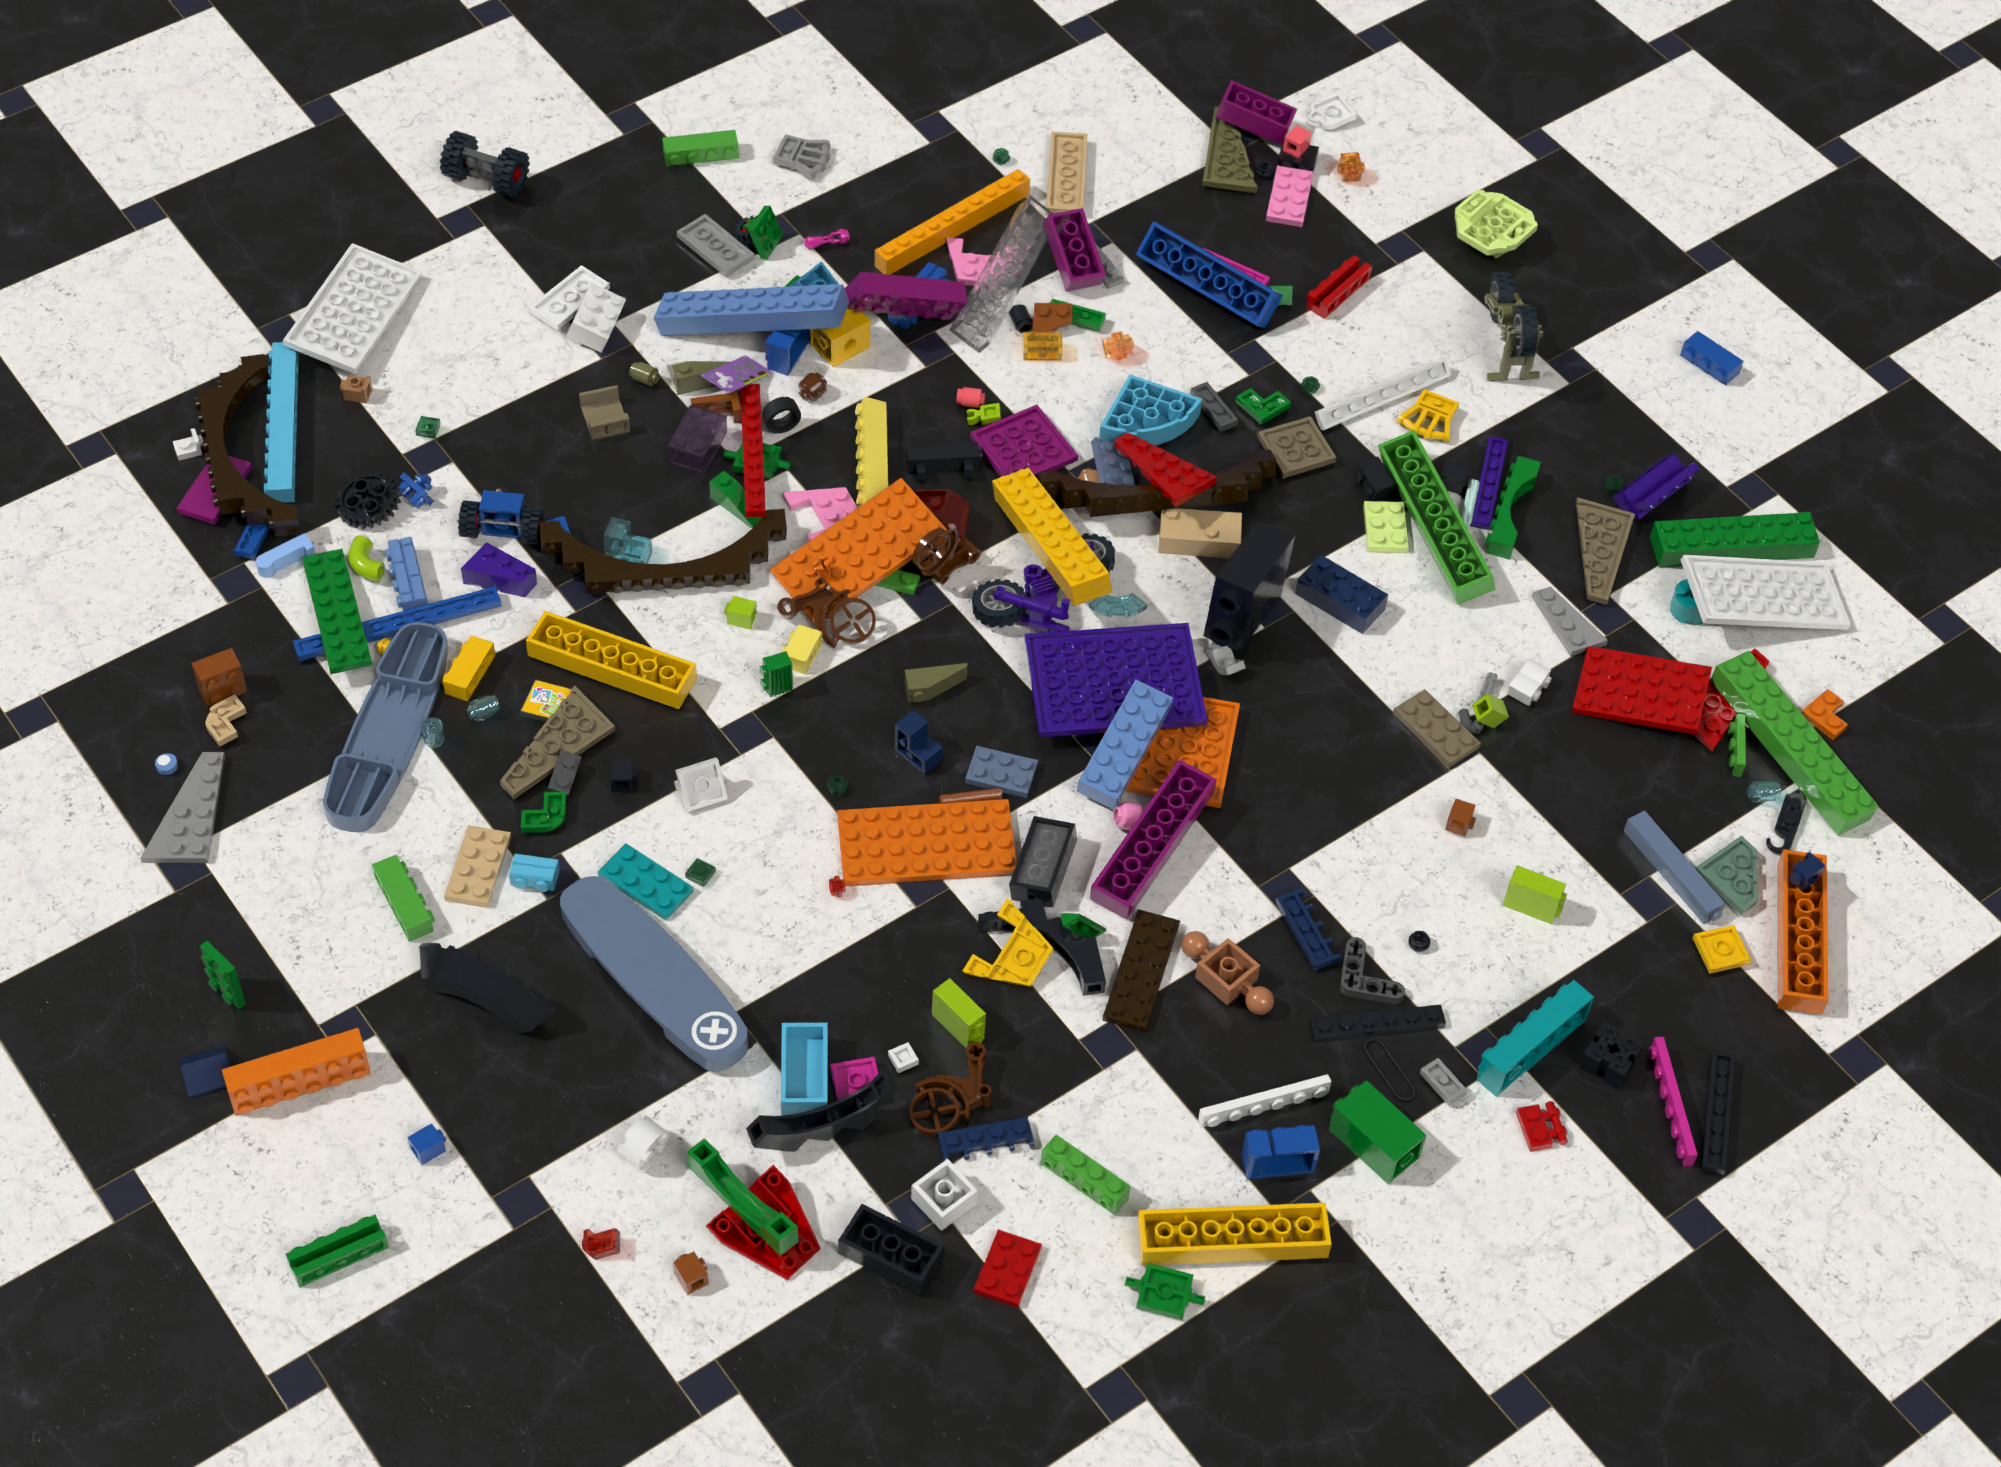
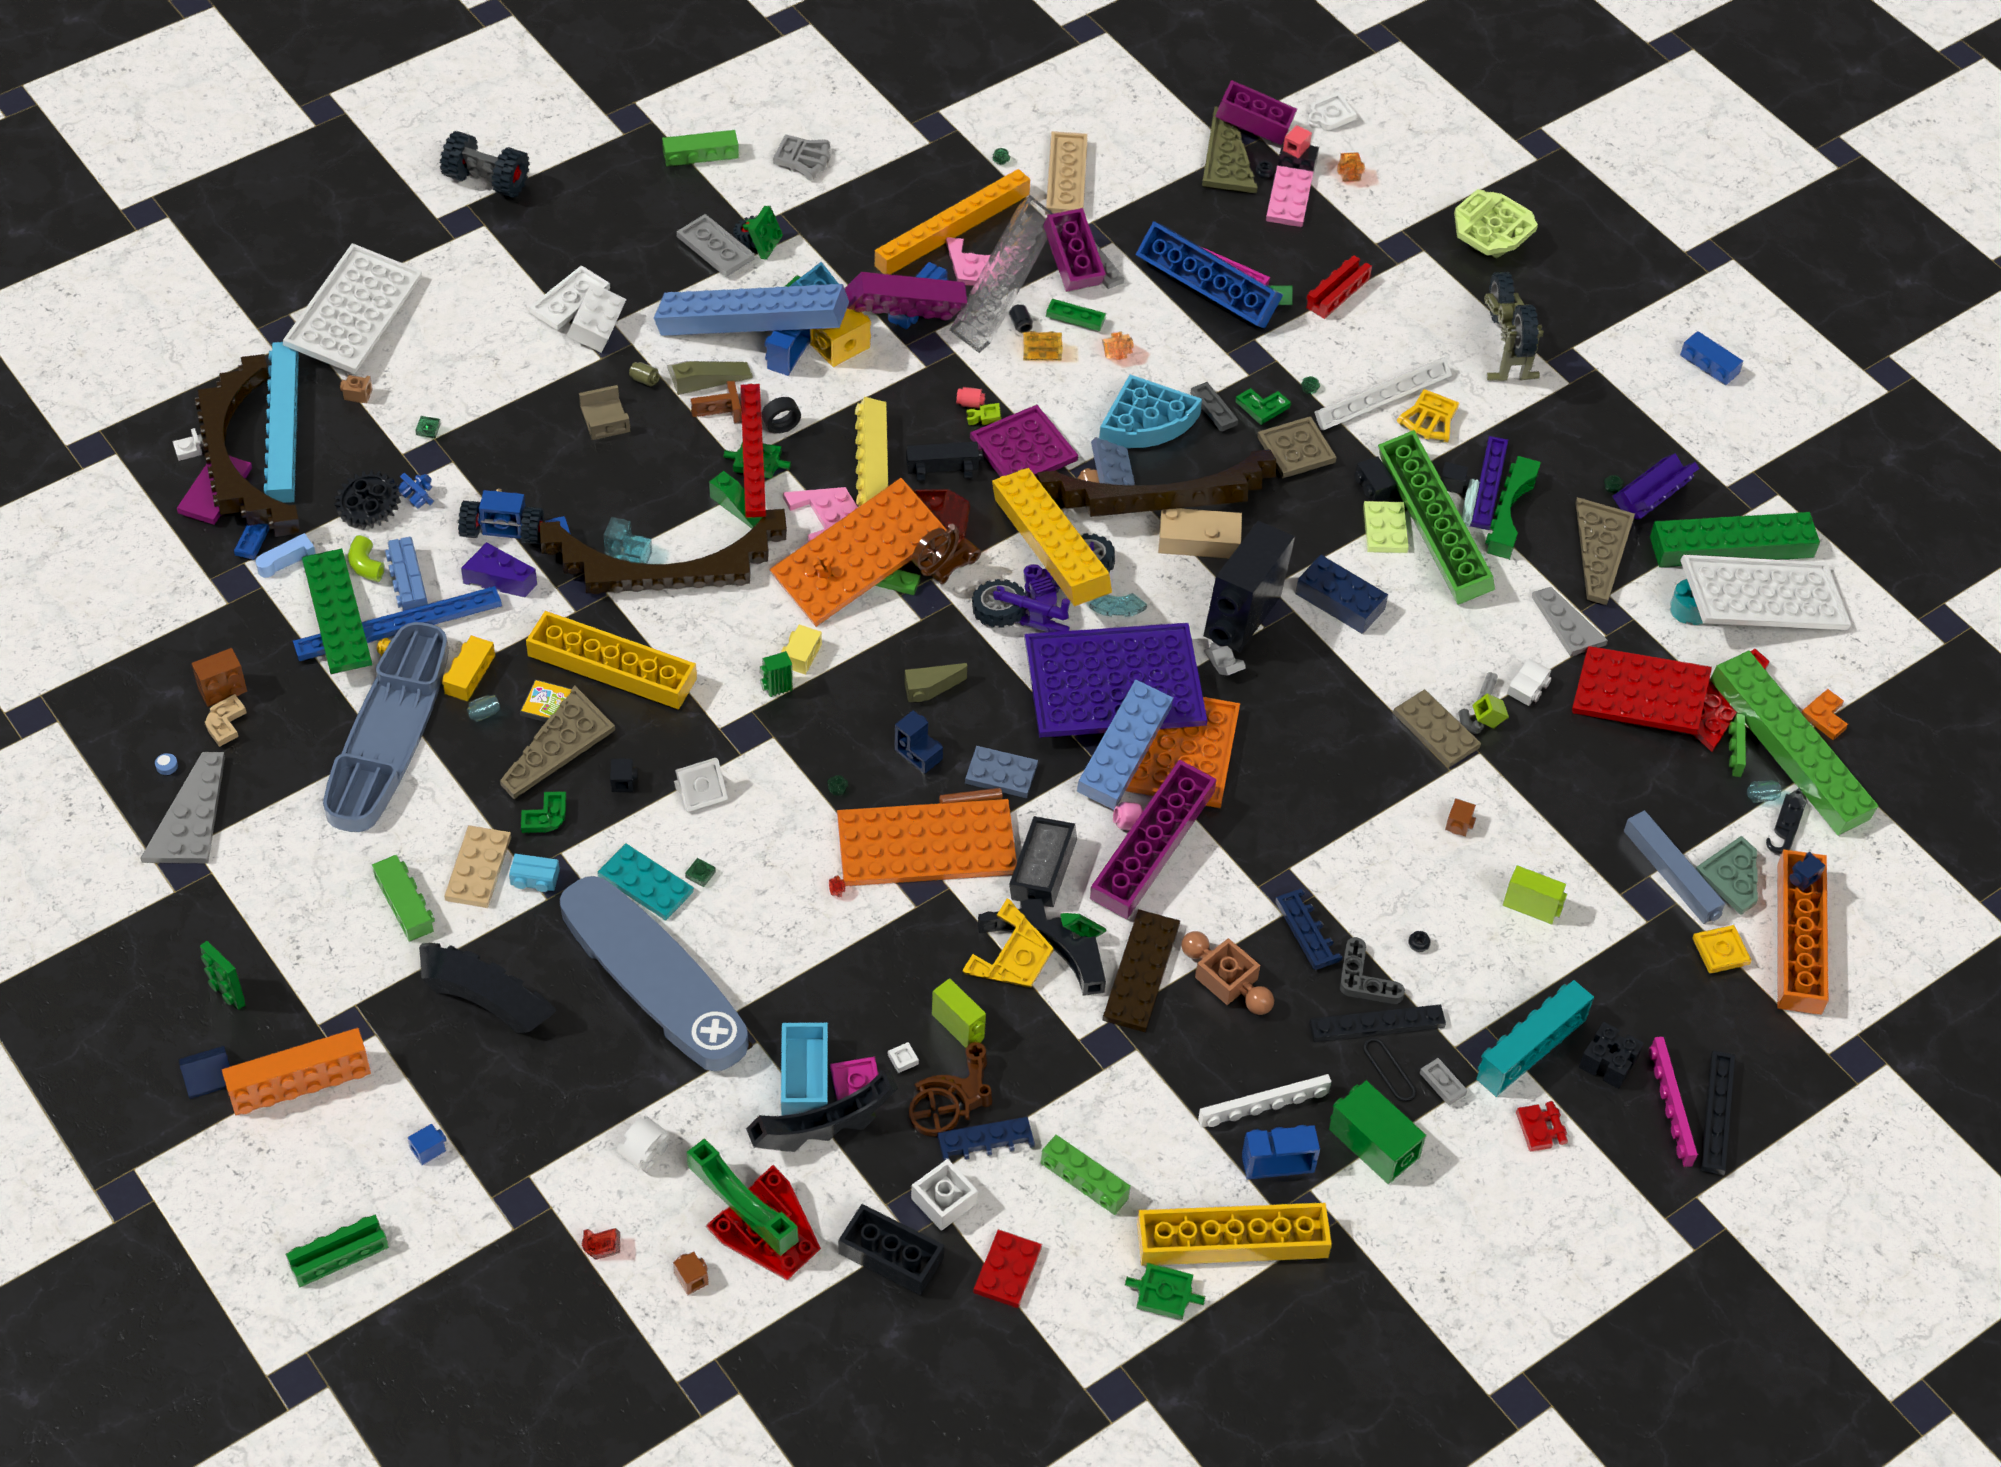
(433, 732): clear light blue brick -> none
(564, 772): dark grey plate -> none
(697, 438): clear purple brick -> none
(737, 374): medium lavender sticker -> none
(741, 612): lime brick -> none
(812, 387): reddish brown head -> none
(813, 242): dark pink piece -> none
(821, 600): reddish brown piece -> none
(1051, 316): dark orange wing -> none
(1165, 471): red wing -> none

